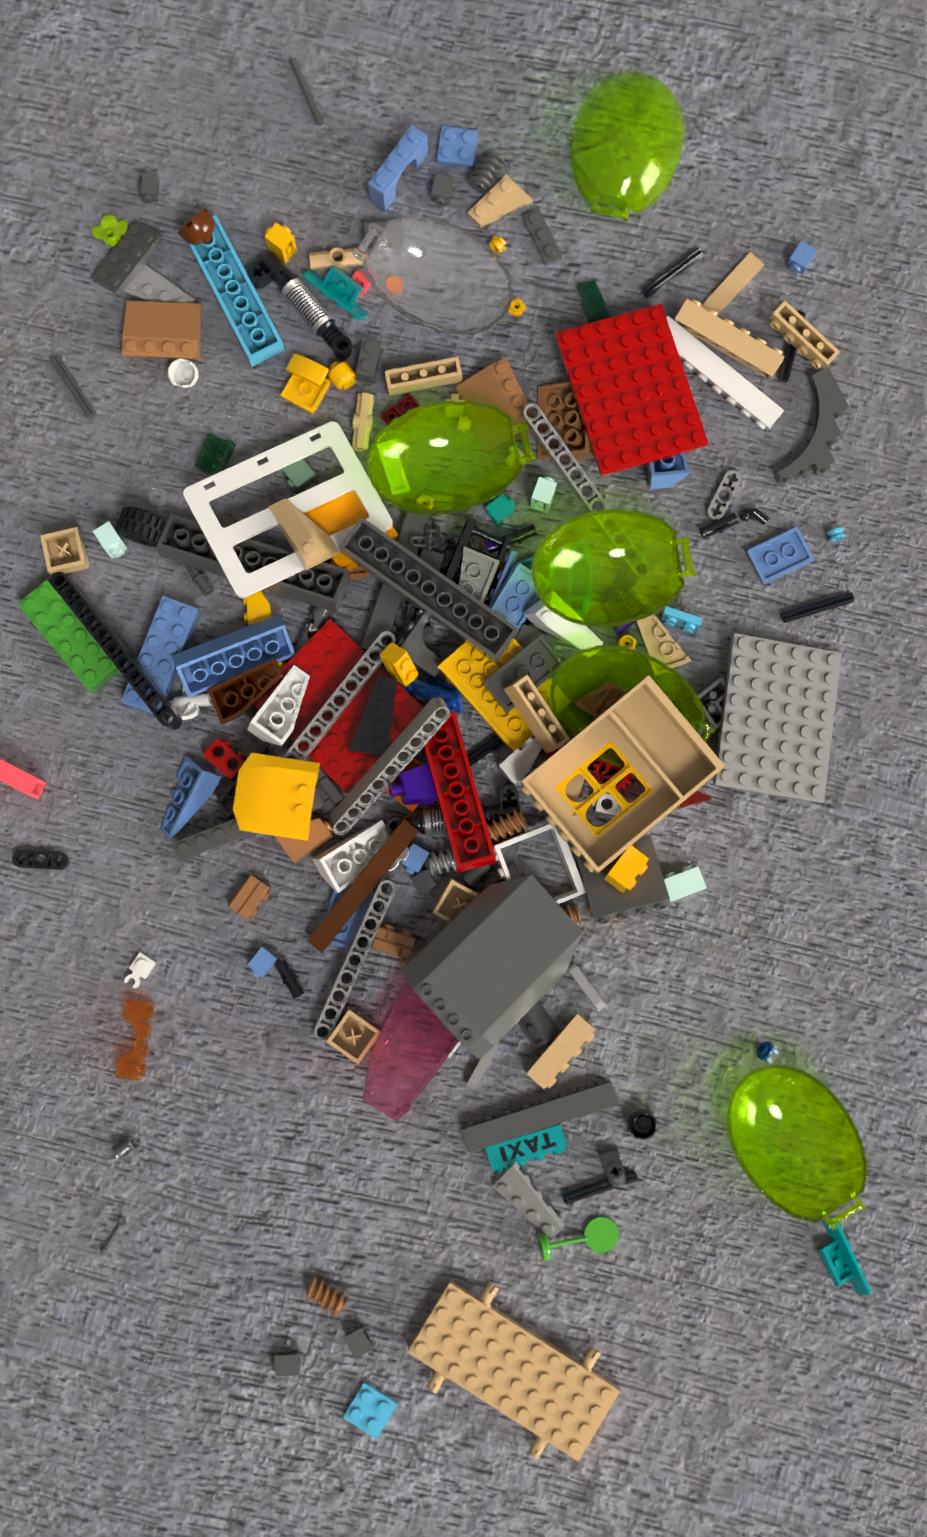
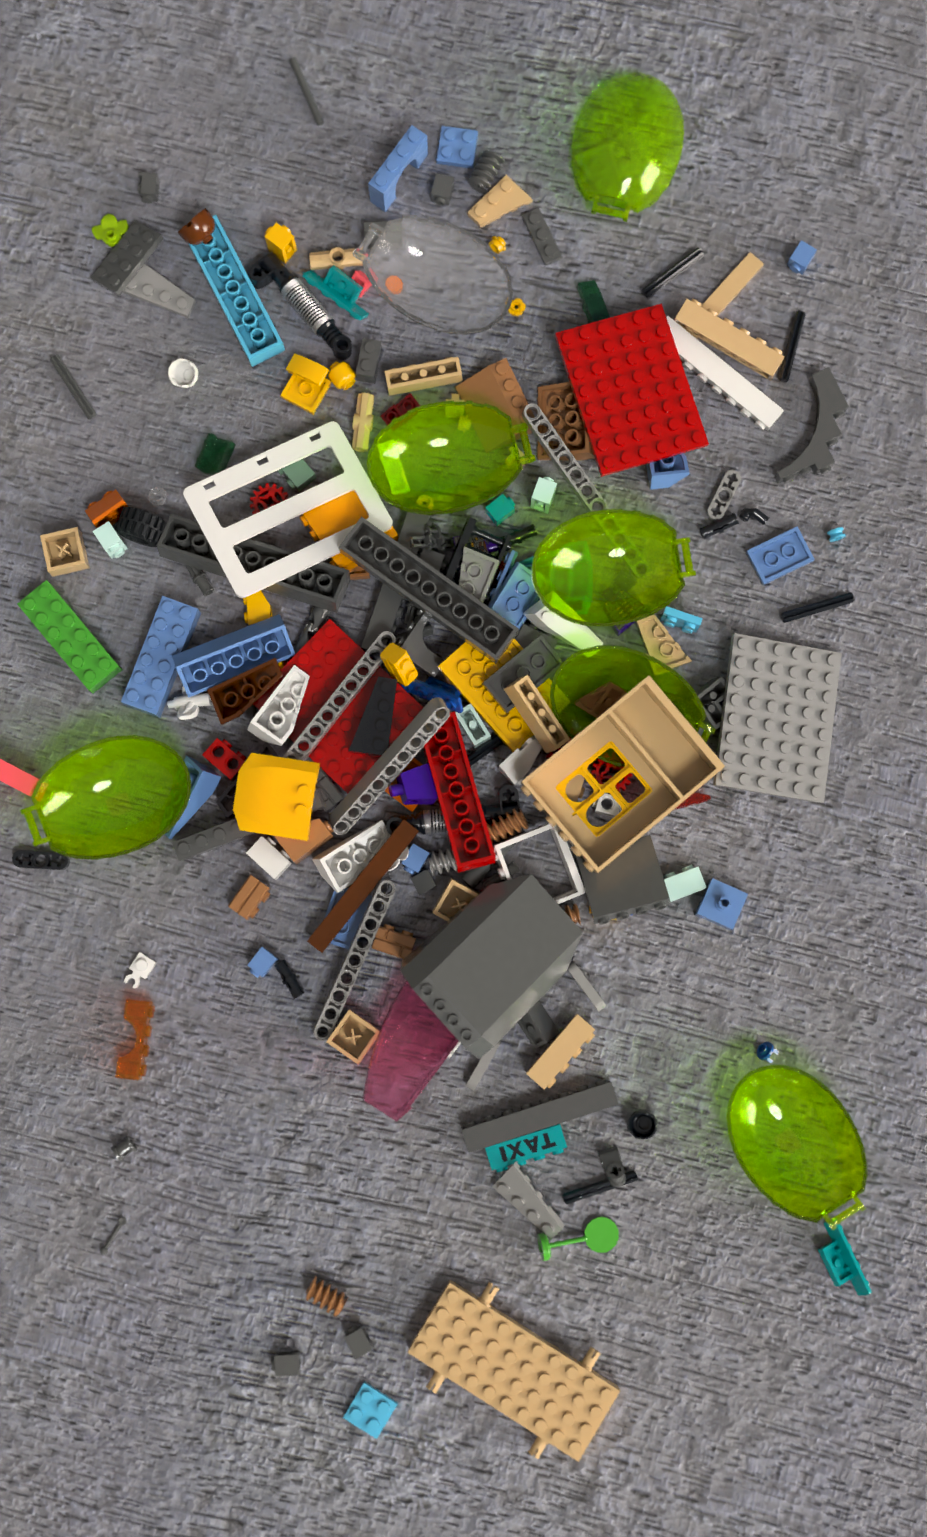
(106, 509): none -> orange slope
(110, 797): none -> clear neon green windscreen
(122, 655): black beam -> none
(162, 330): medium nougat slope -> none
(261, 501): none -> red gear
(269, 858): none -> white brick
(305, 537): tan wedge -> none
(473, 726): none -> light aqua brick
(626, 869): yellow brick -> none
(627, 638): yellow plate -> none
(721, 904): none -> medium blue brick
(802, 336): tan brick -> none

